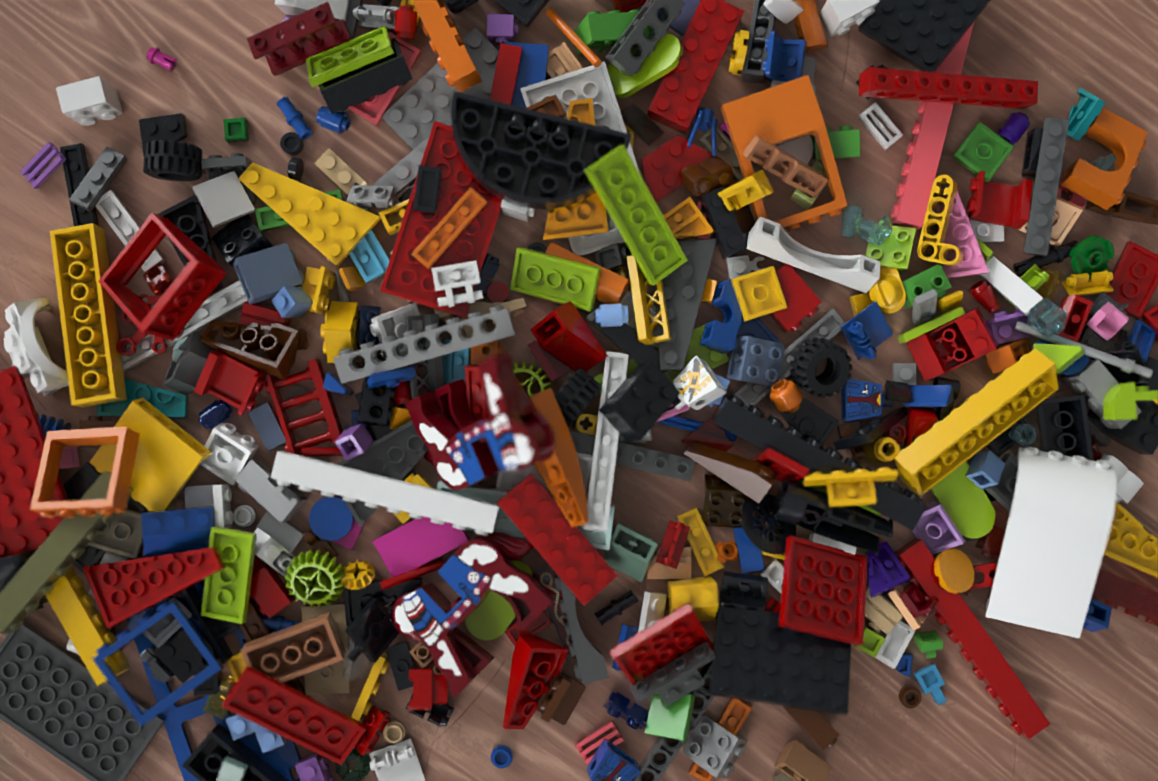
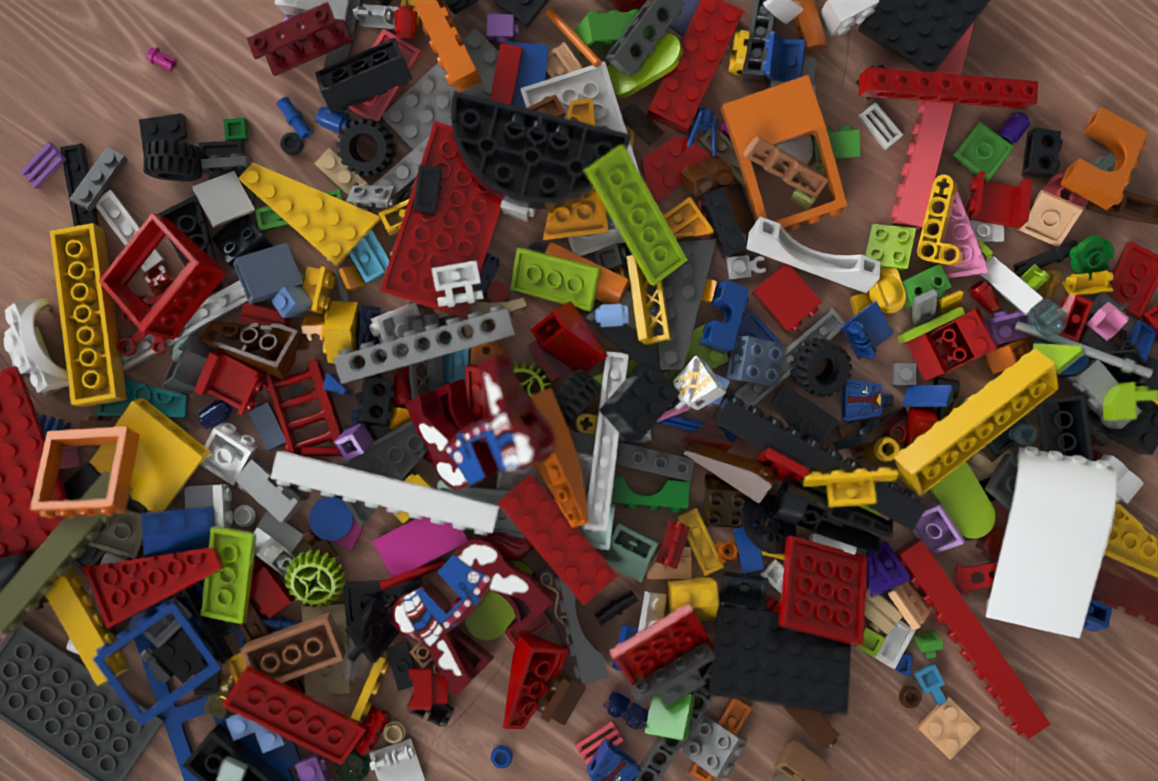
(89, 101): white brick -> none
(222, 148): none -> black tile
(295, 168): black tile -> none
(312, 325): none -> light orange tile
(349, 56): lime tile -> none
(349, 152): none -> black tyre
(363, 579): yellow gear -> none
(391, 378): blue plate -> none
(449, 228): orange tile -> none
(672, 495): none -> green arch
(746, 191): yellow hinge -> none
(759, 293): yellow tile -> none
(786, 396): orange head -> none
(849, 216): clear light blue cone -> none
(873, 232): clear light blue bracket -> none
(897, 391): black tile -> none
(916, 603): dark red bracket -> none
(948, 727): none -> light nougat plate
(954, 571): light orange tile -> none
(985, 469): medium blue brick -> none
(1046, 186): dark grey arch -> none
(1084, 114): teal wing -> none

